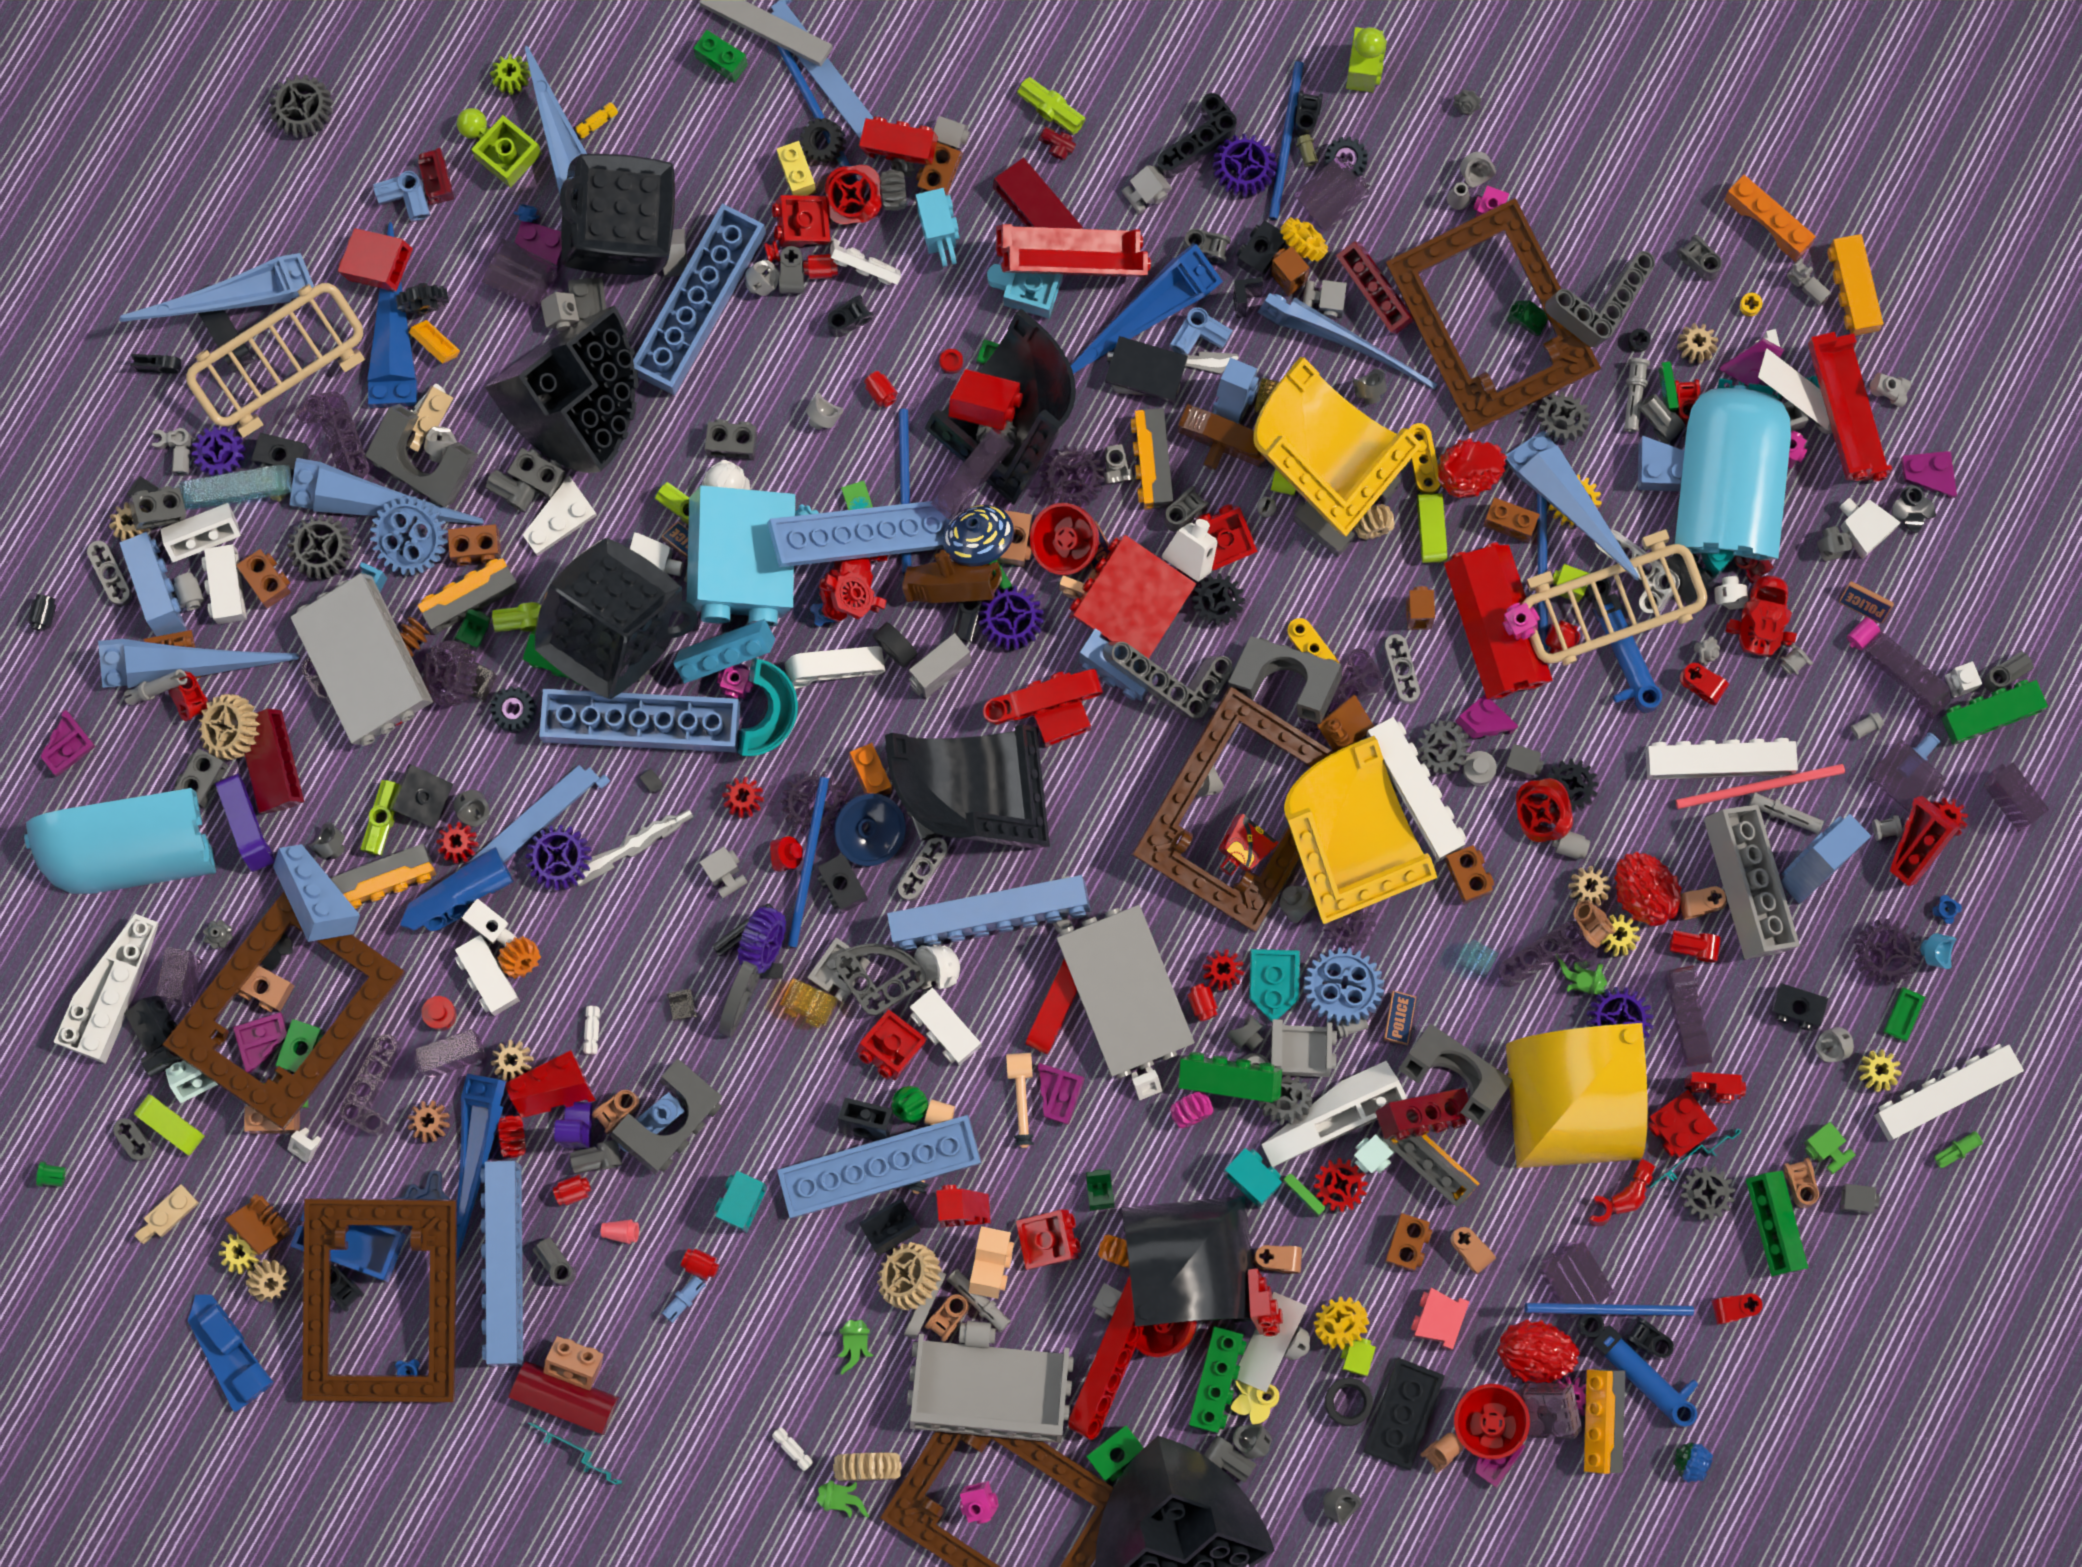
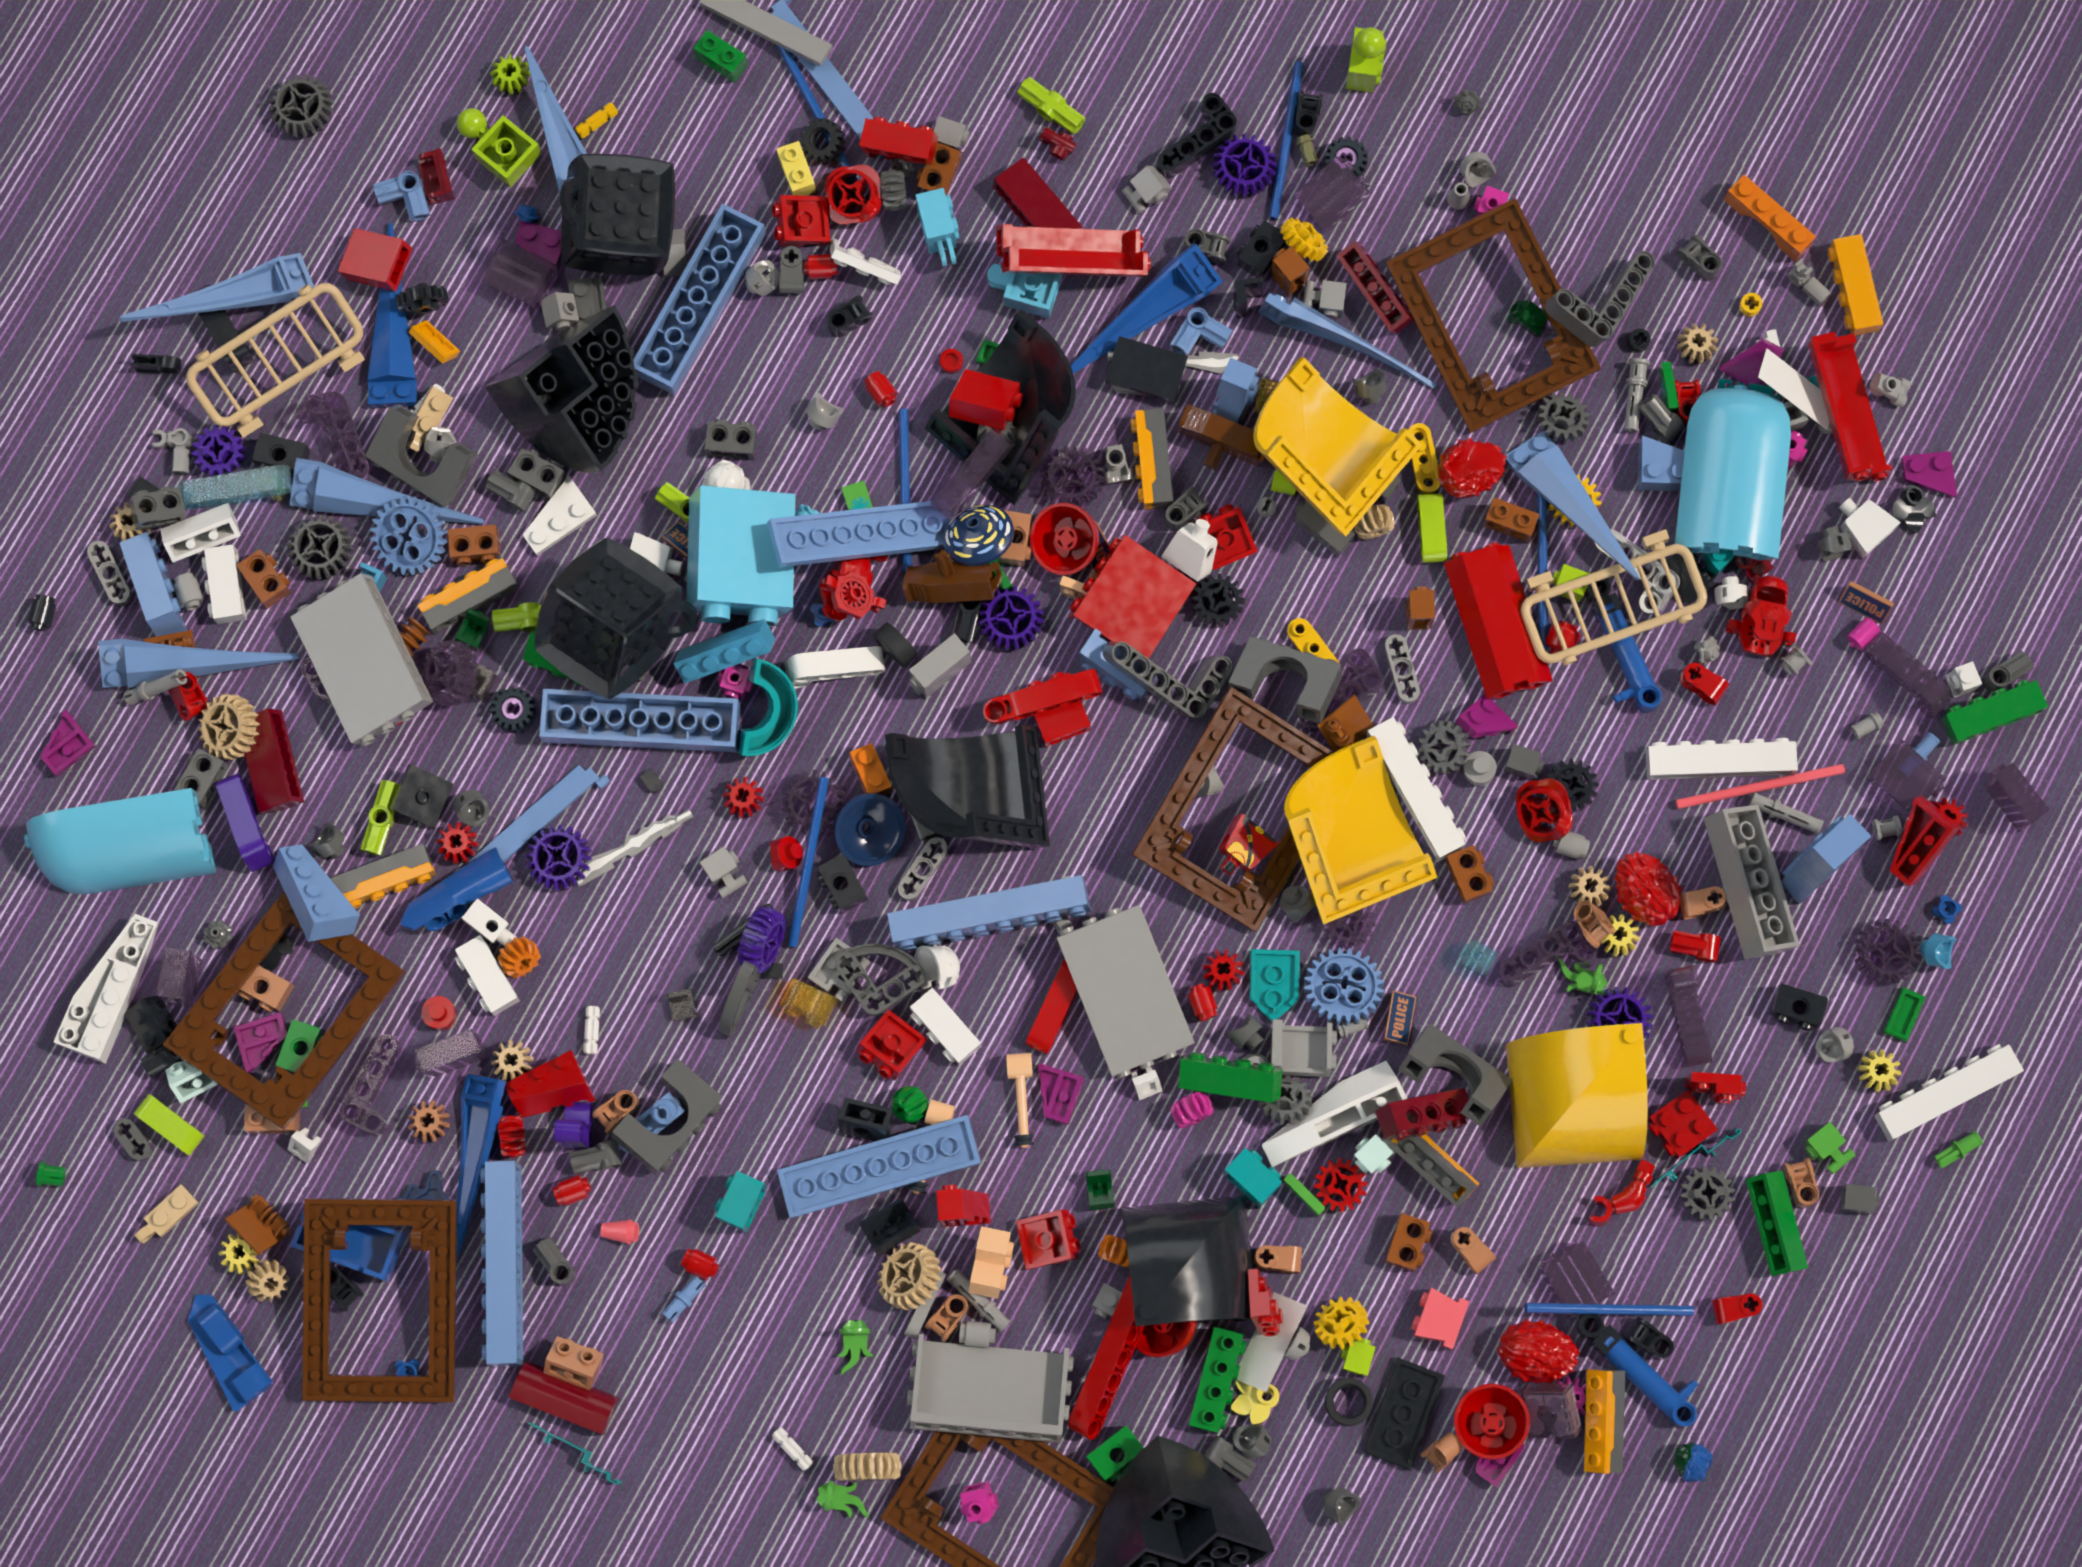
(772, 251): red bush -> none
(1521, 630): dark pink brick -> none

